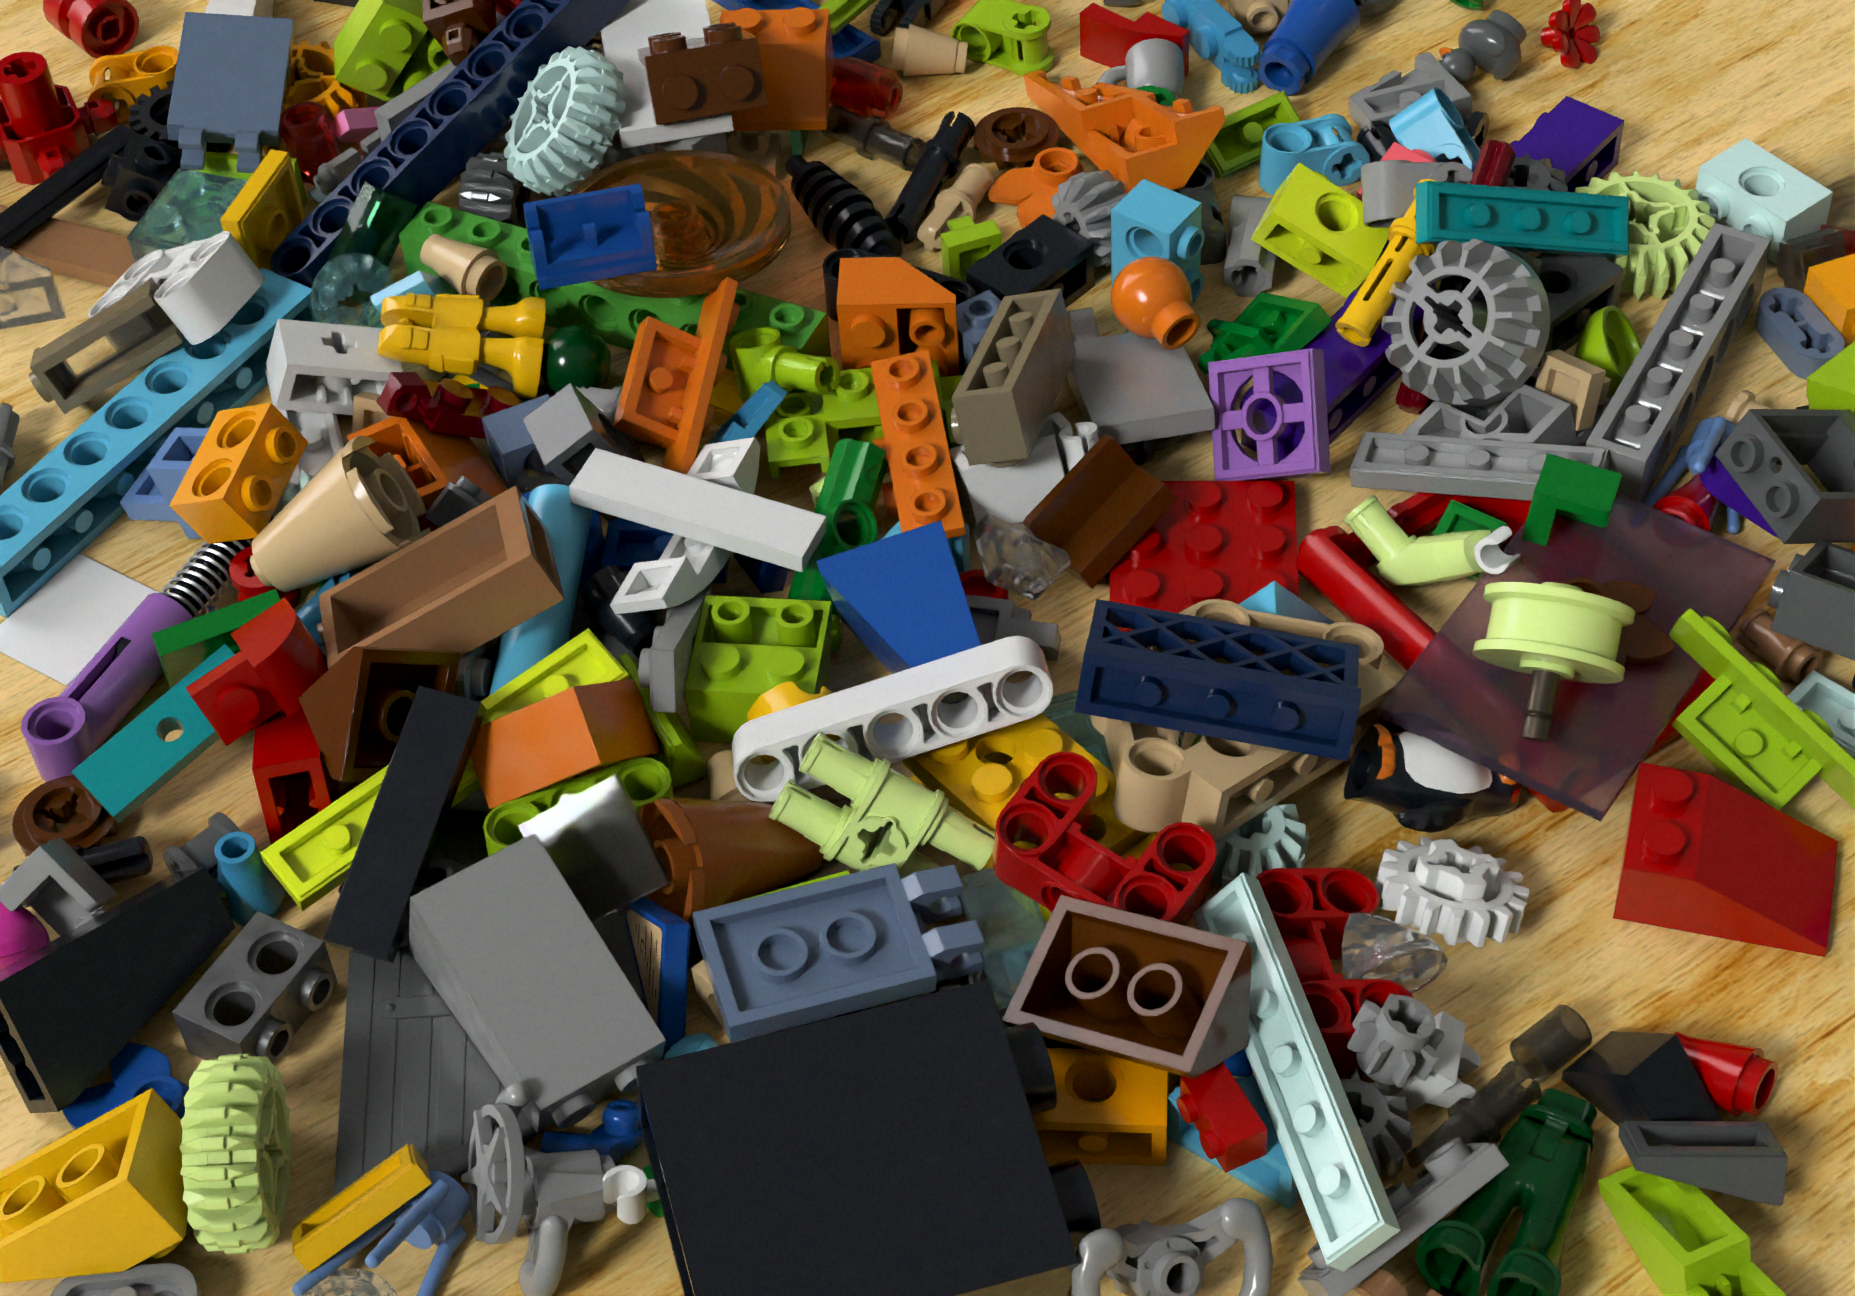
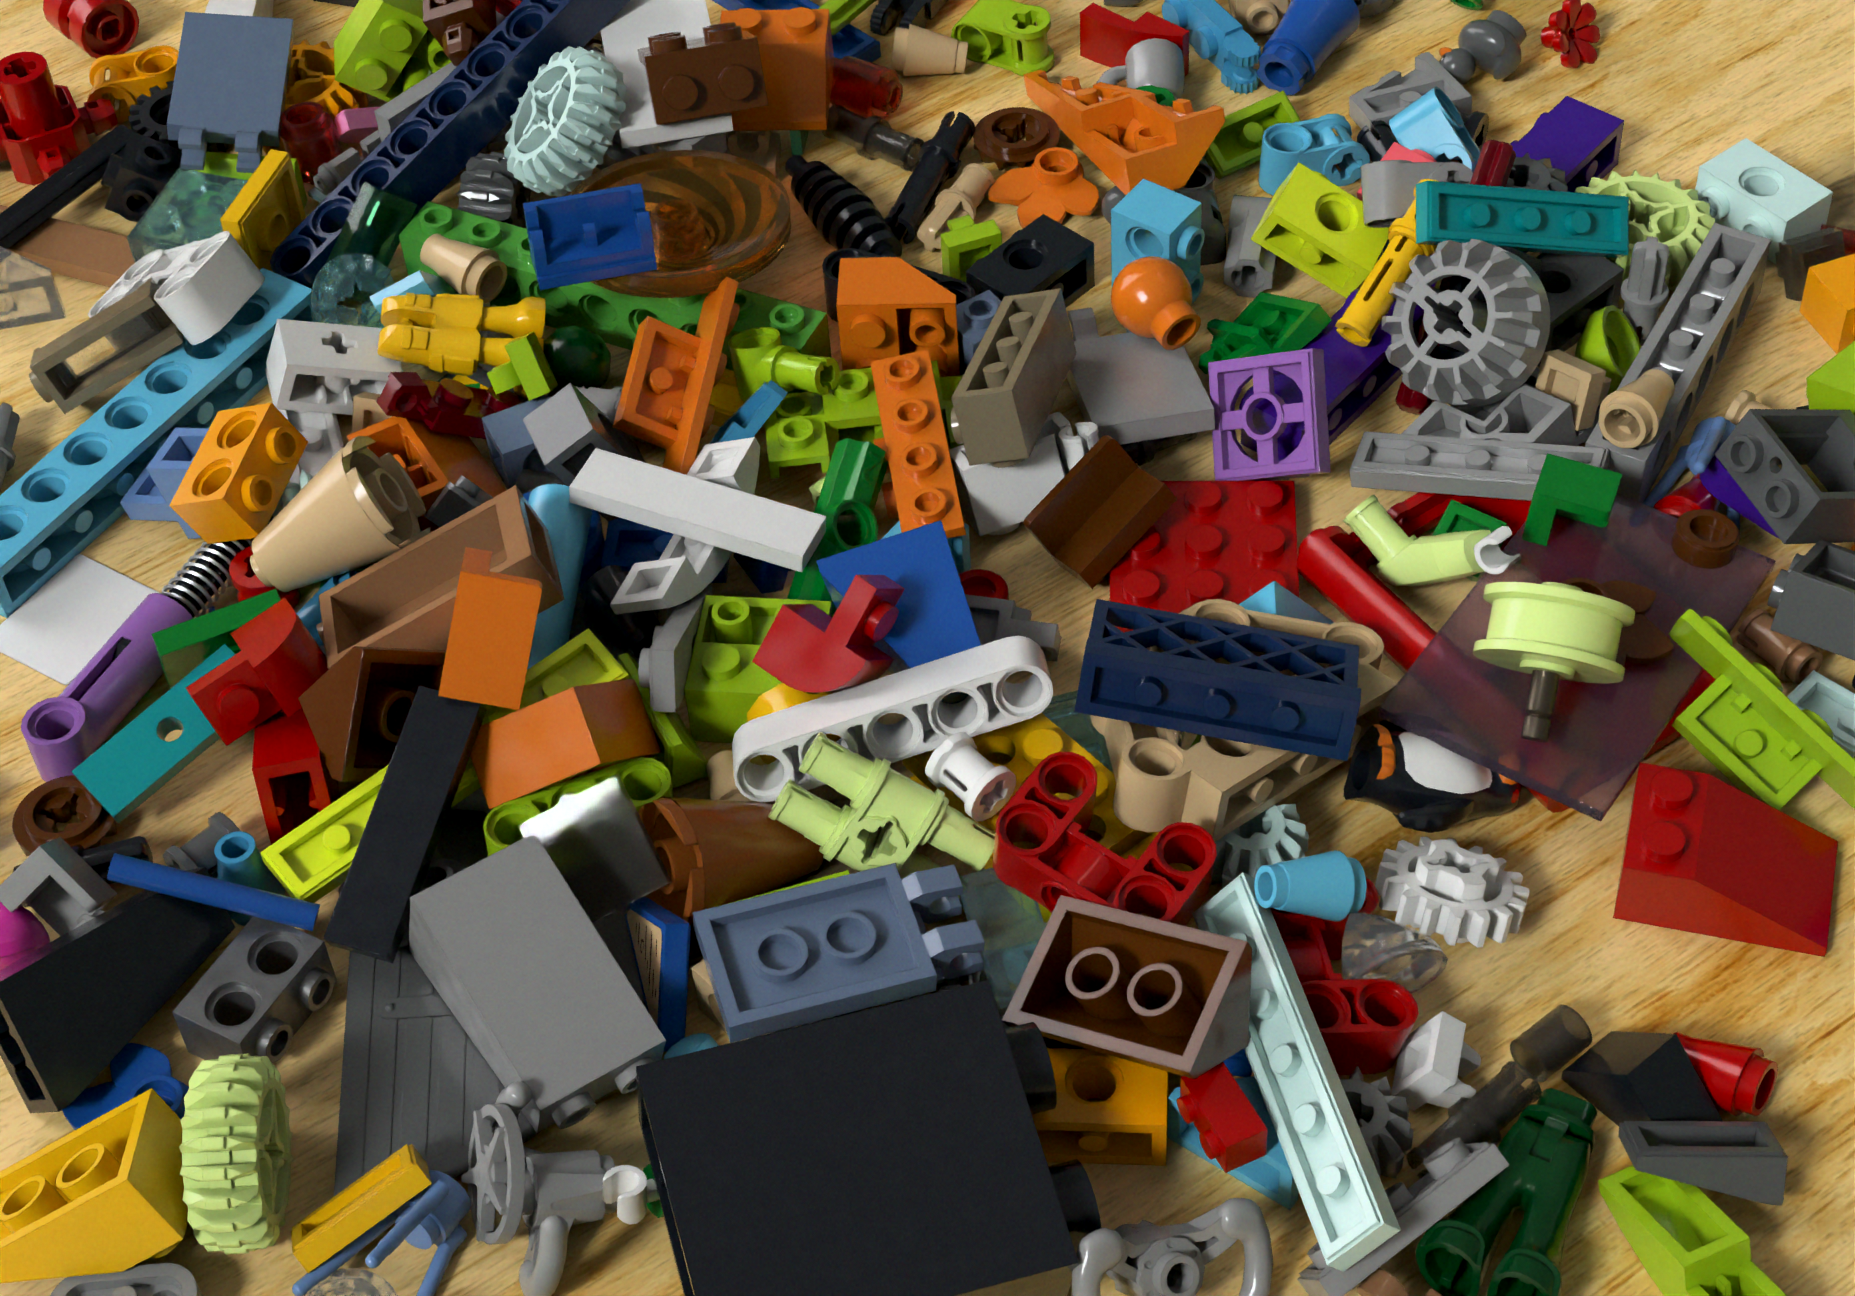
(213, 892): none -> blue bar
(489, 634): none -> orange panel
(526, 367): none -> lime tile
(614, 1137): blue arm -> none
(835, 653): none -> red brick
(970, 776): none -> white bush
(1016, 558): clear bracket -> none
(1086, 207): light grey gear -> none
(1314, 886): none -> medium azure cone
(1395, 1040): light grey gear -> none
(1636, 410): none -> tan cone
(1646, 286): none -> light grey axle
(1705, 539): none -> reddish brown tile
(1790, 337): sand blue beam -> none

